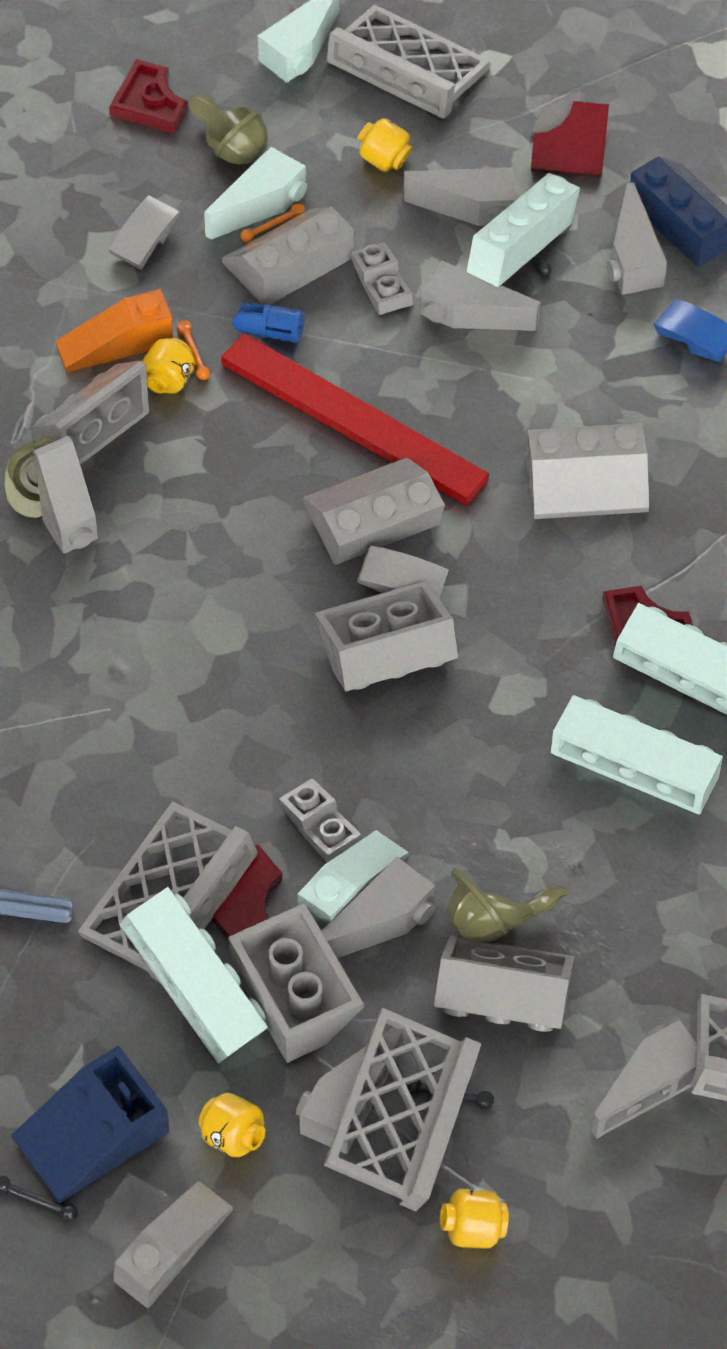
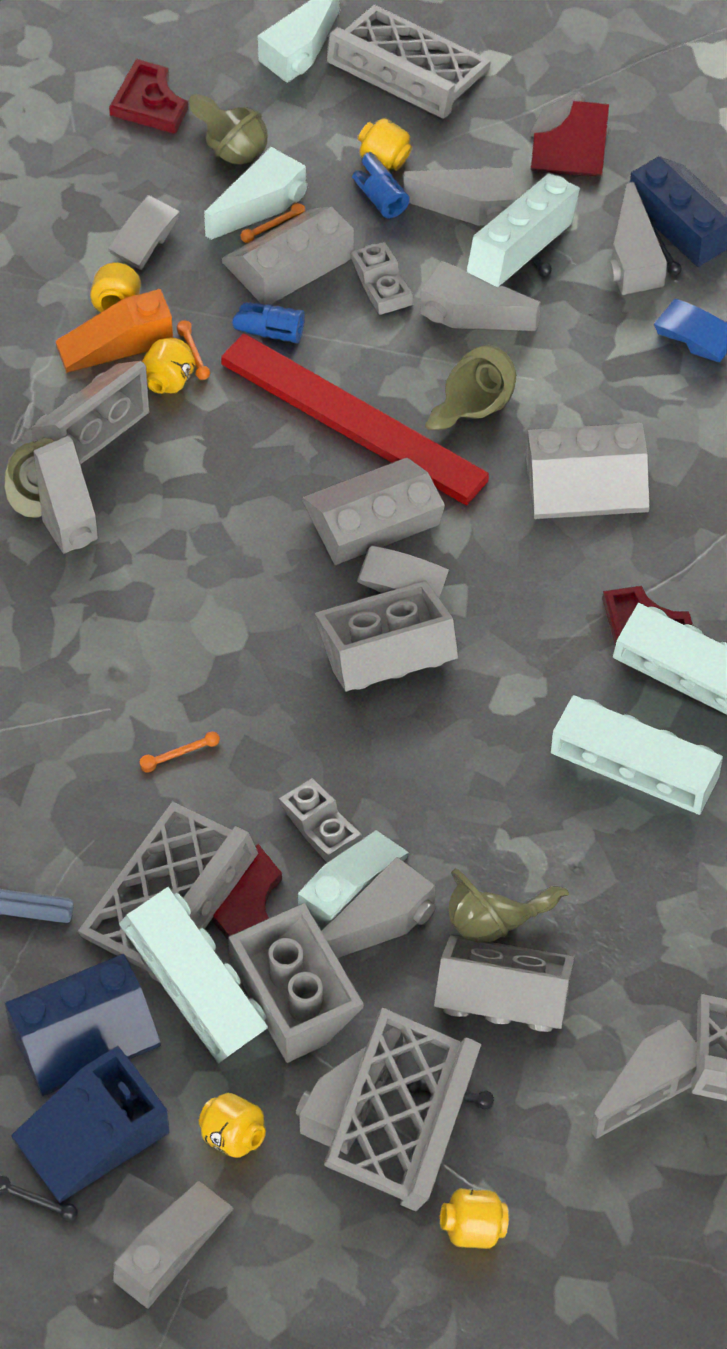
(81, 1020): none -> dark blue slope
(113, 284): none -> yellow head
(148, 762): none -> orange hinge
(381, 187): none -> blue hinge
(475, 387): none -> olive piece
(673, 267): none -> black hinge

